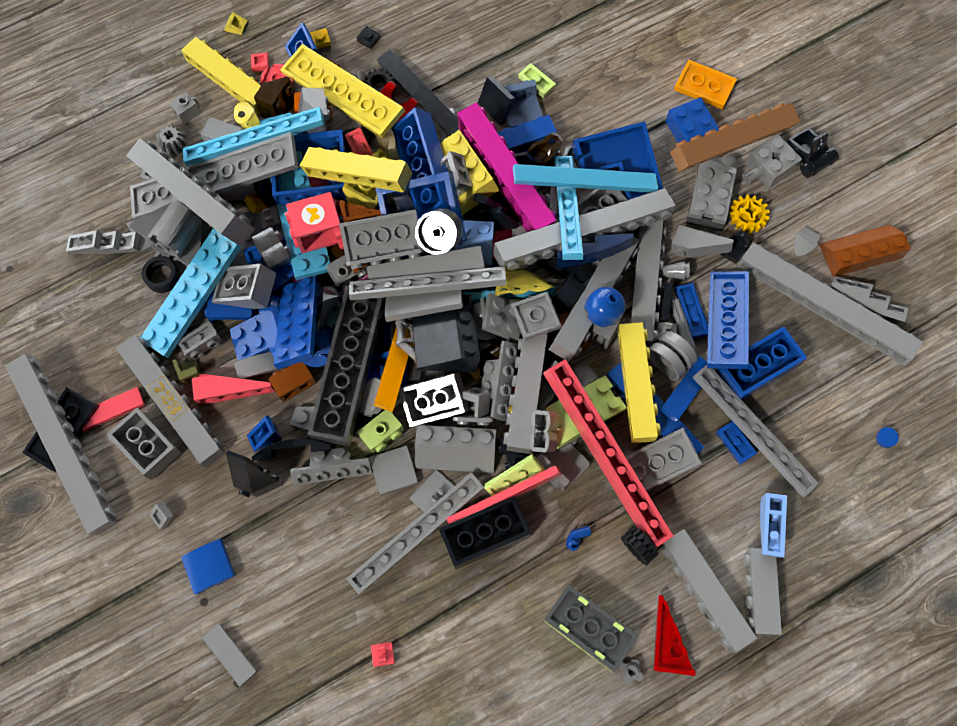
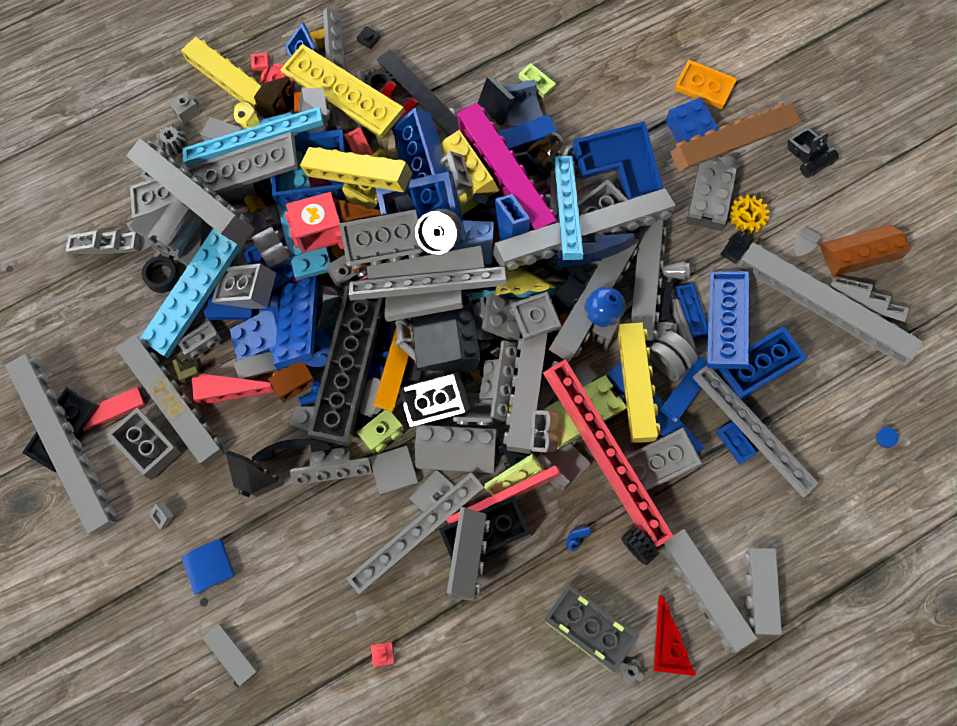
(235, 24): light yellow slope -> none
(264, 434): blue slope -> none
(312, 396): none -> blue arm
(335, 54): none -> light grey plate
(467, 555): none -> light grey slope
(479, 401): light grey panel -> none
(511, 217): none -> blue slope
(584, 178): medium azure tile -> none
(697, 243): light grey slope -> none
(771, 162): light grey brick -> none
(773, 524): light blue slope -> none

